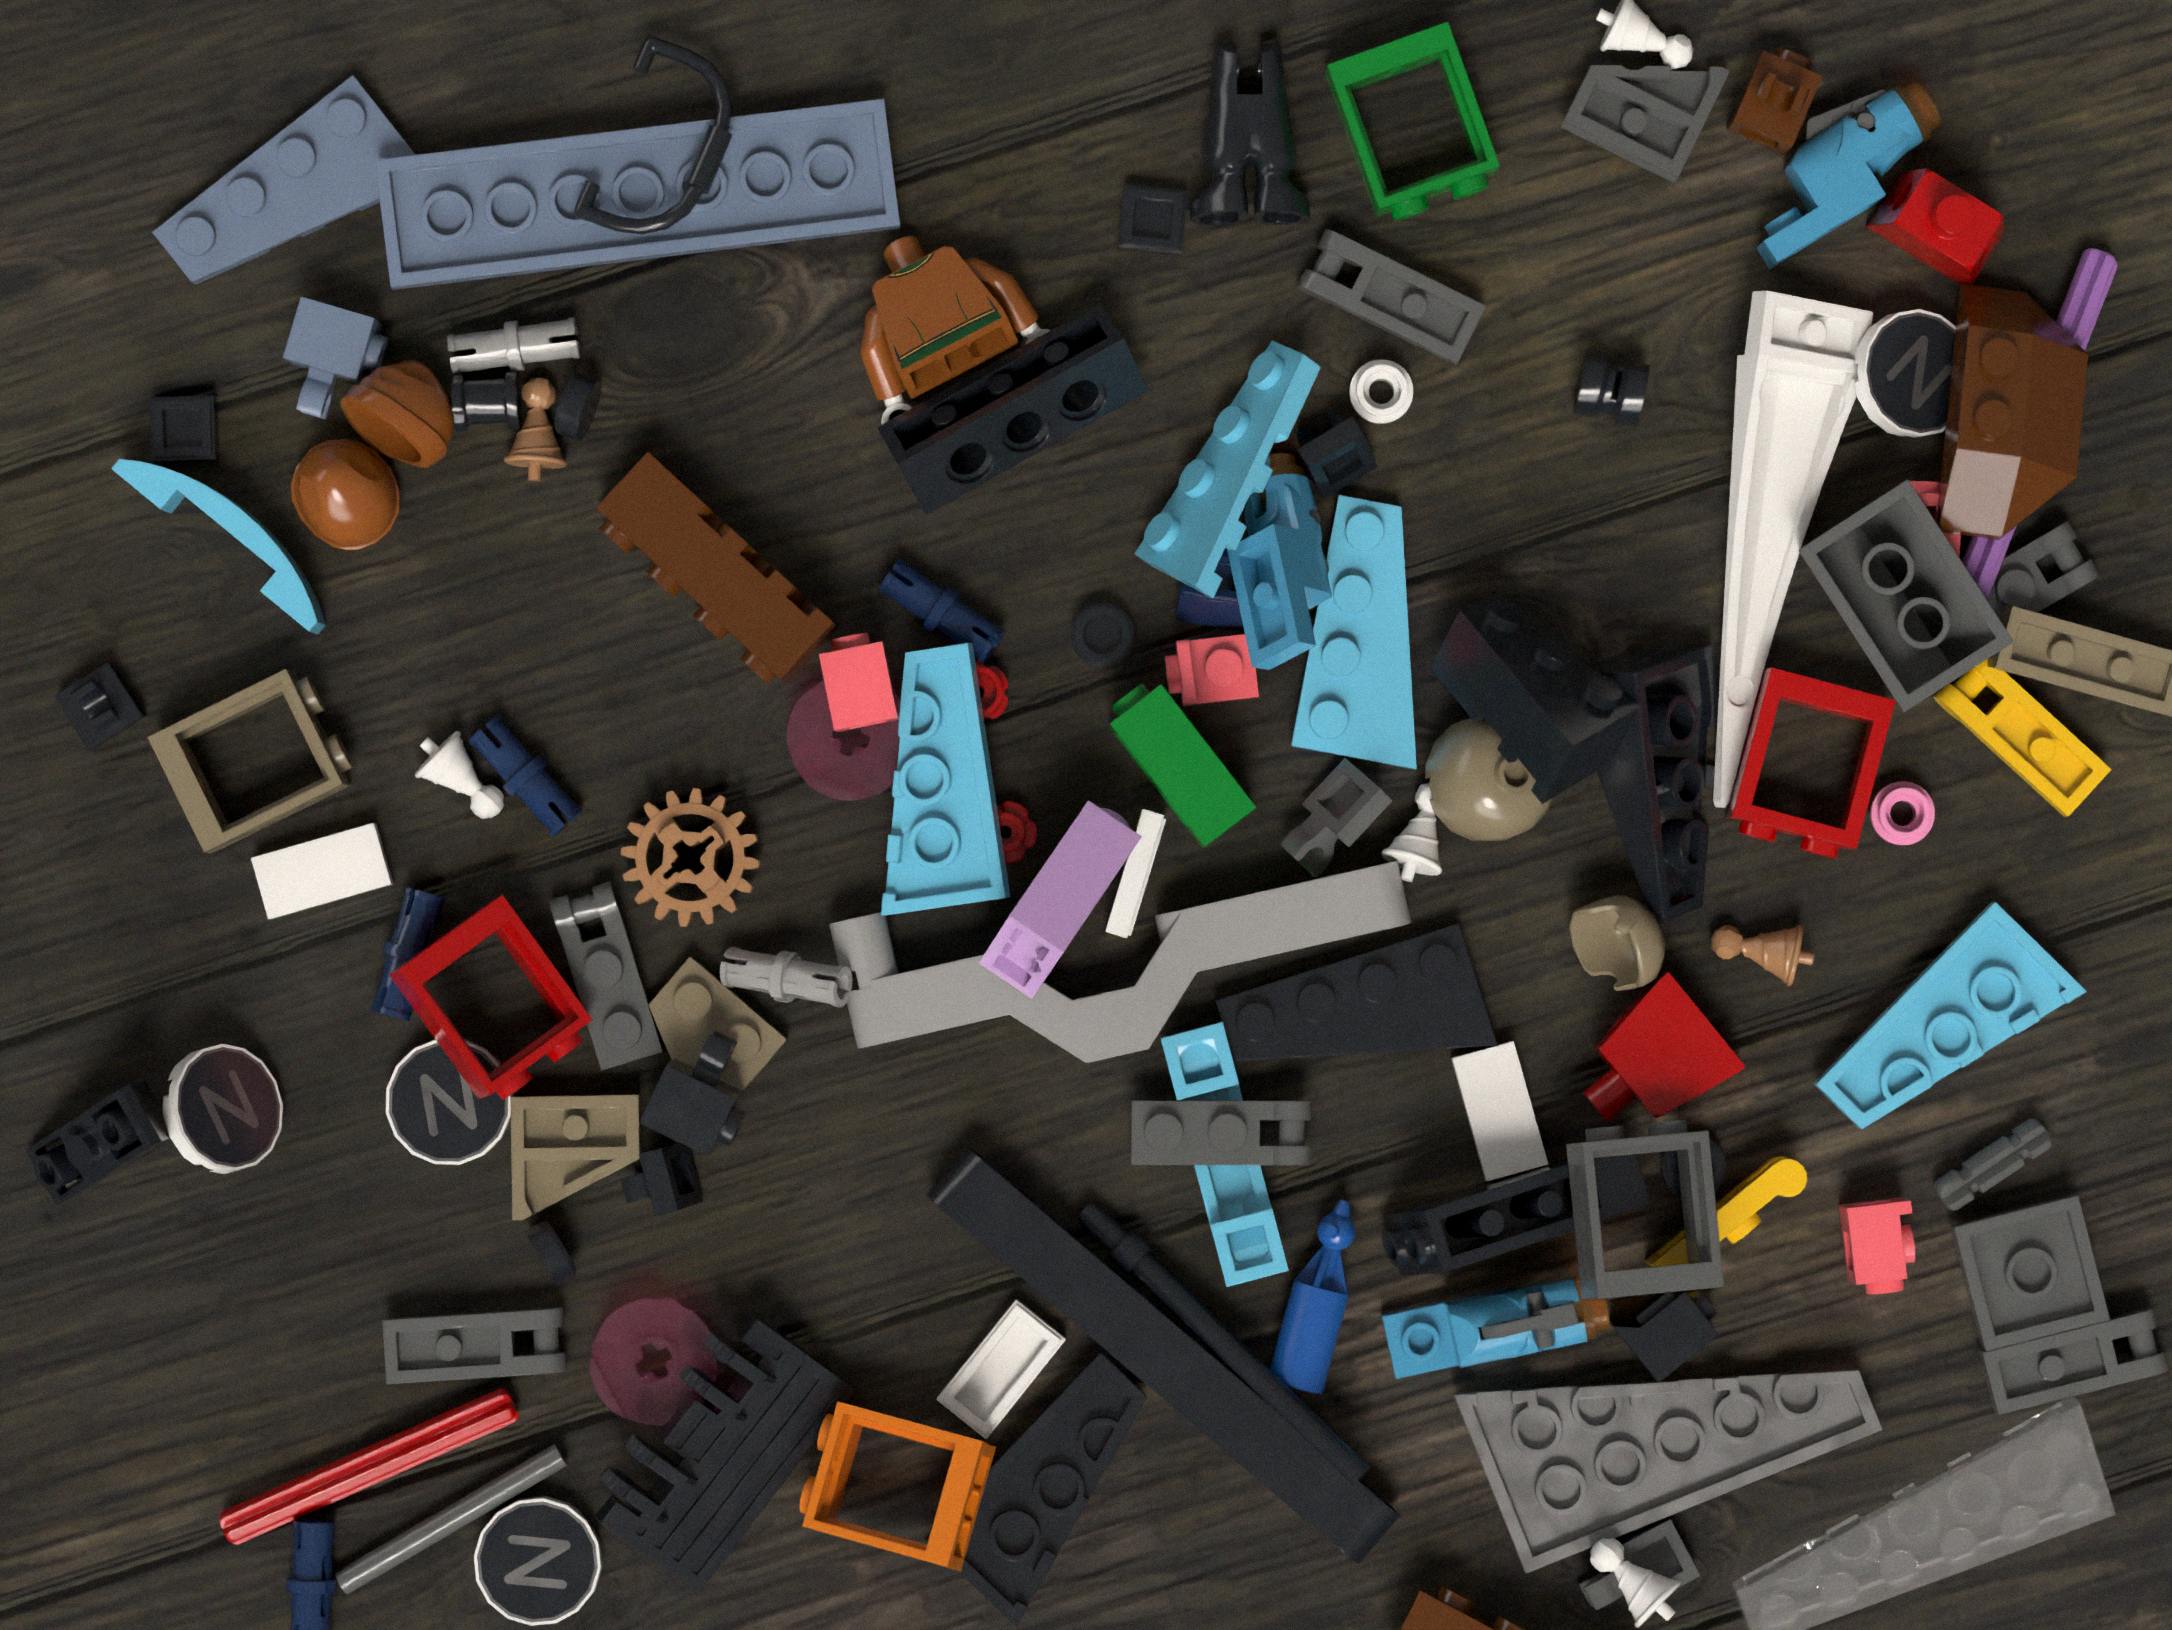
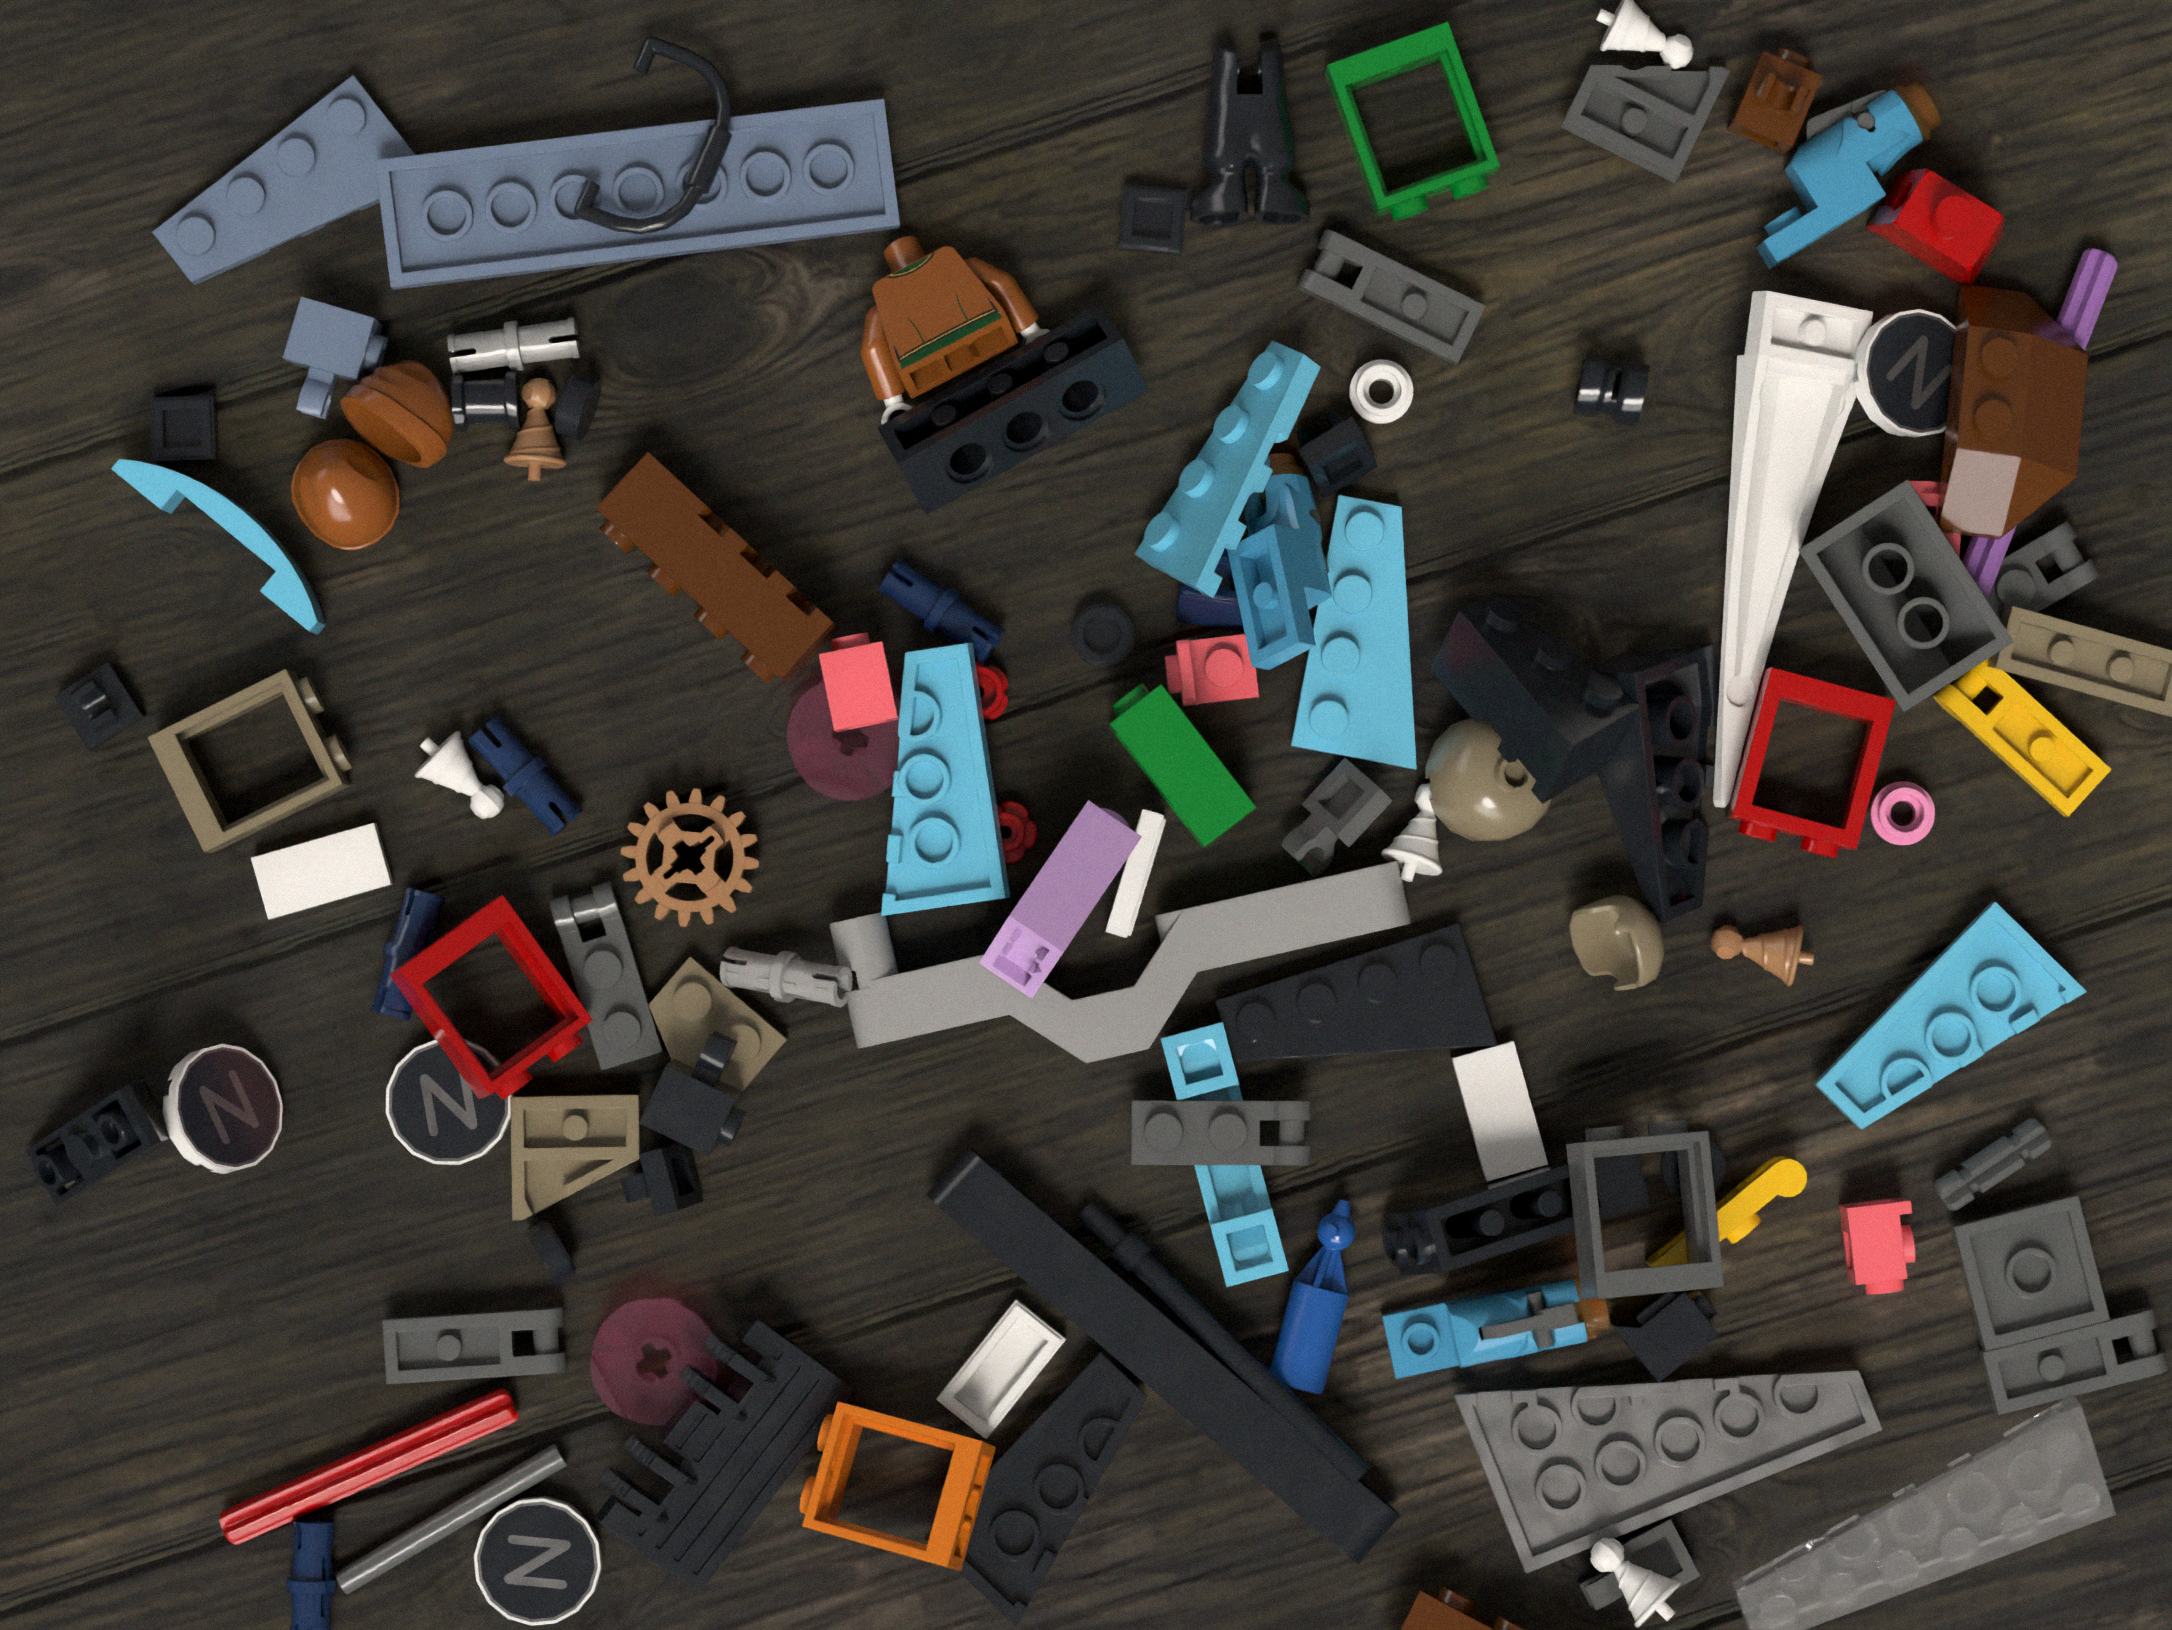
(1660, 1054): red torso -> none

